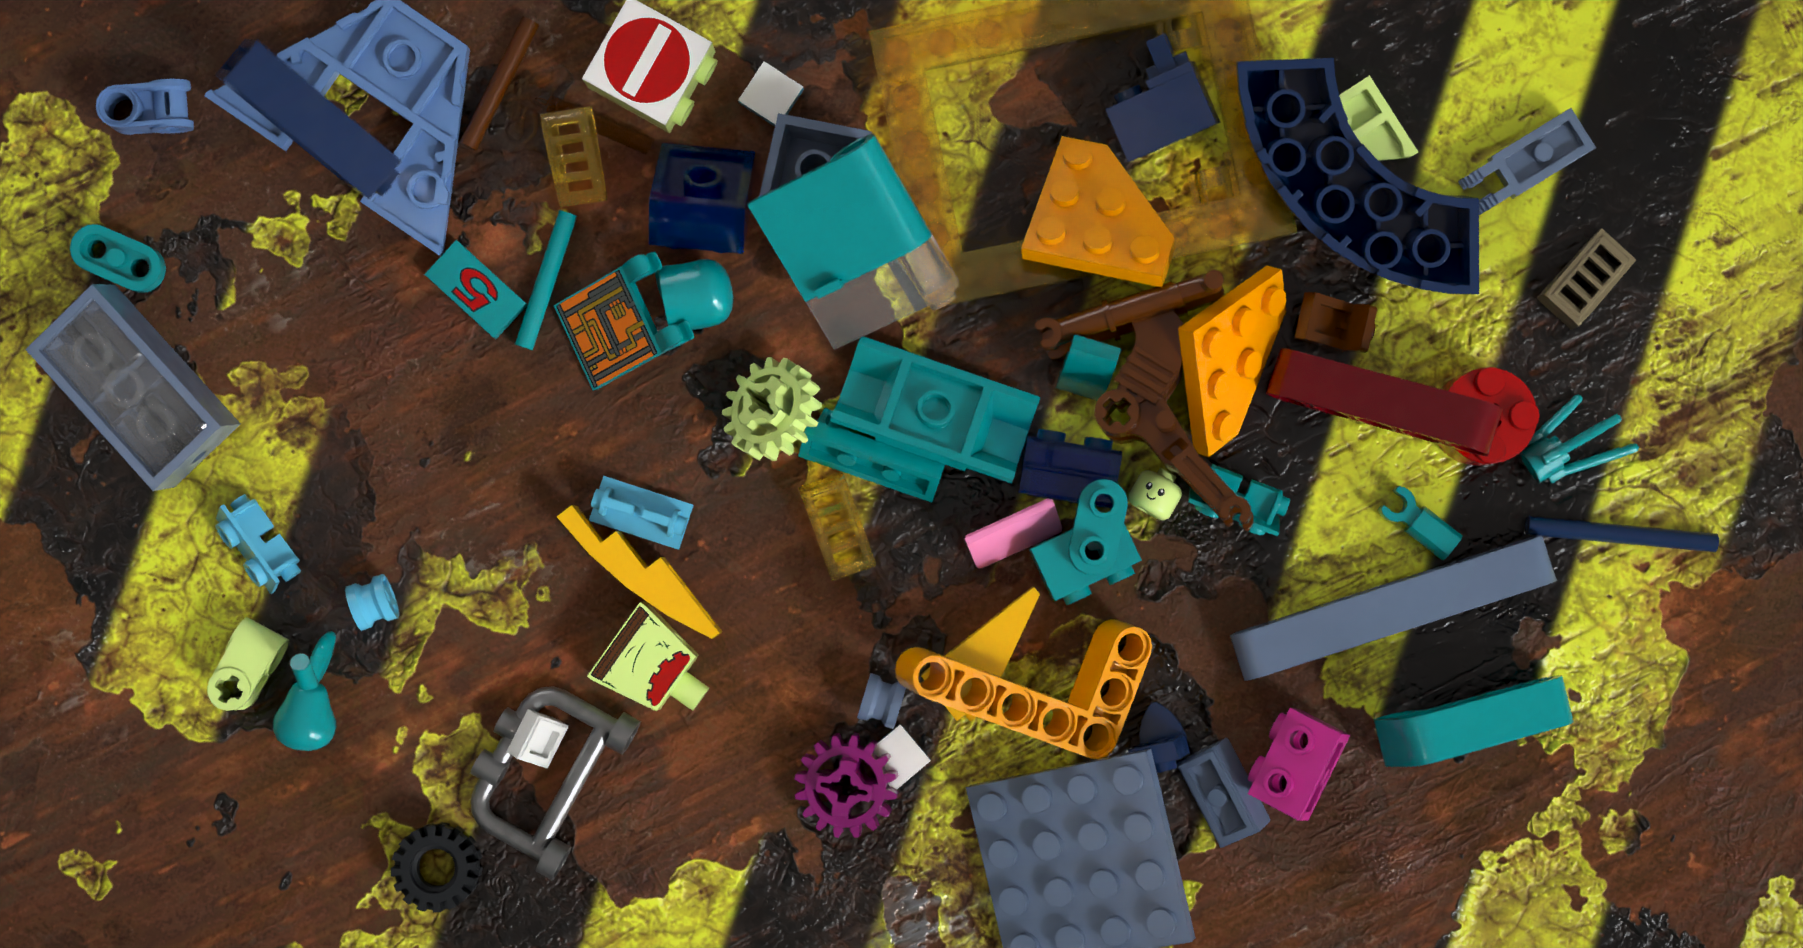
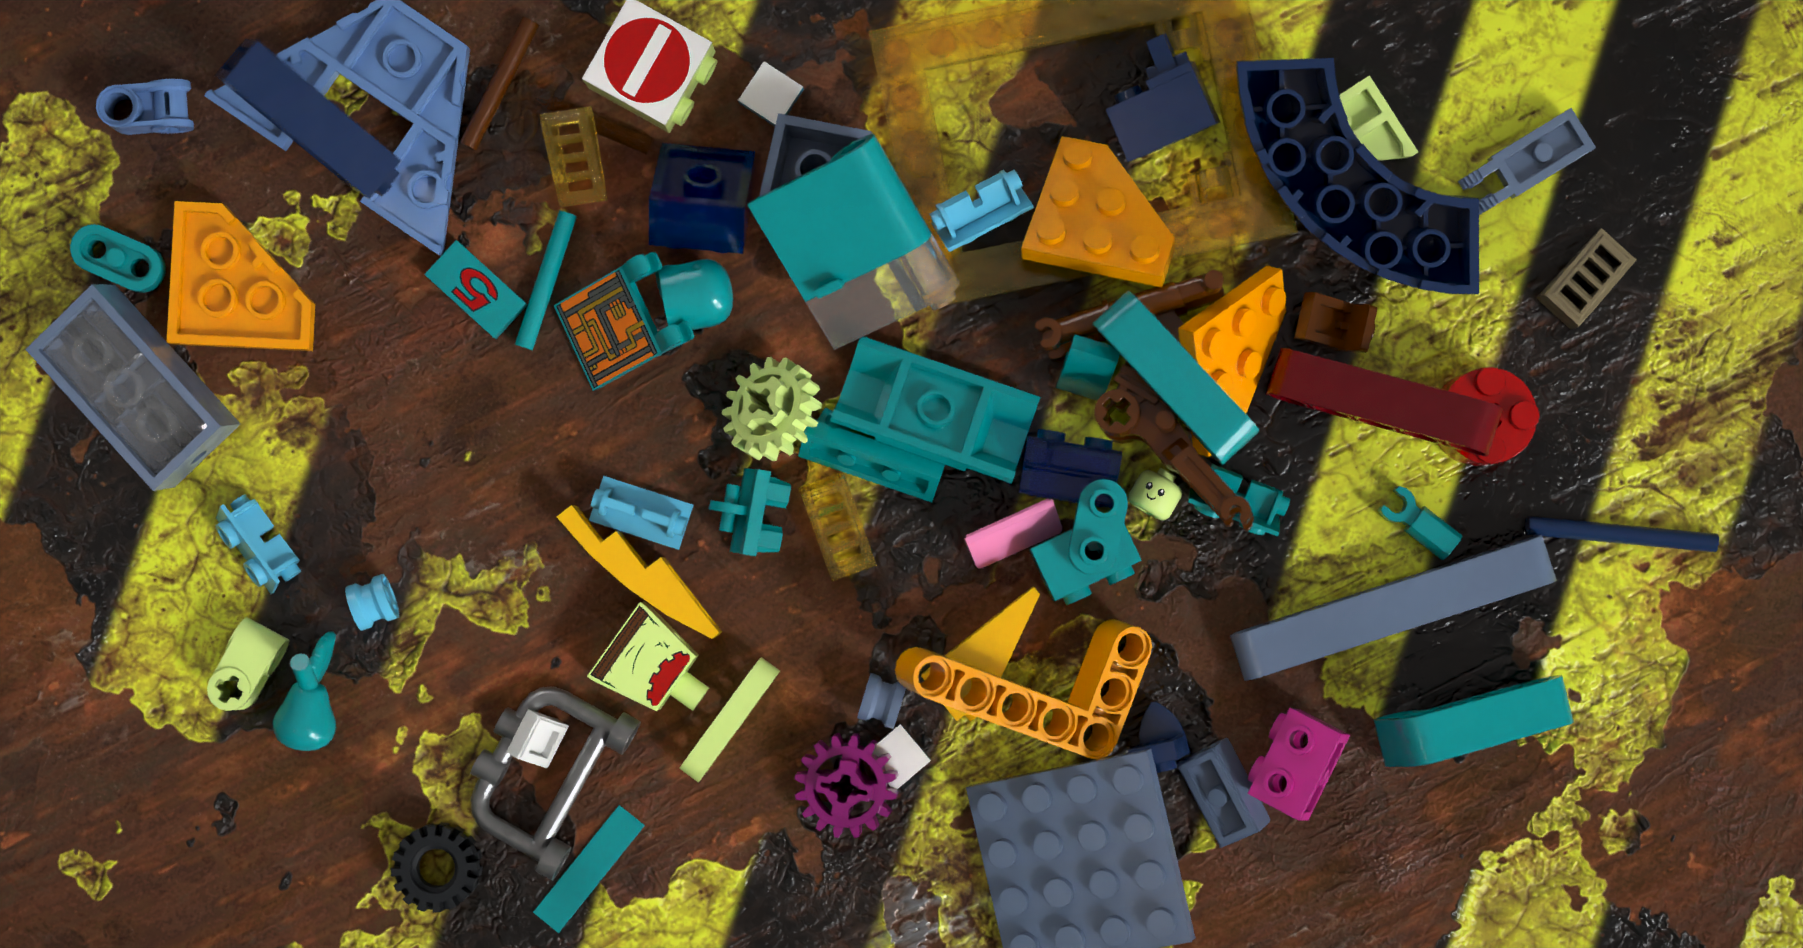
(231, 287): none -> light orange plate
(588, 869): none -> teal sticker
(729, 719): none -> yellowish green beam
(745, 508): none -> teal hips
(963, 220): none -> medium azure hinge
(1176, 377): none -> teal beam
(1547, 457): teal plant -> none

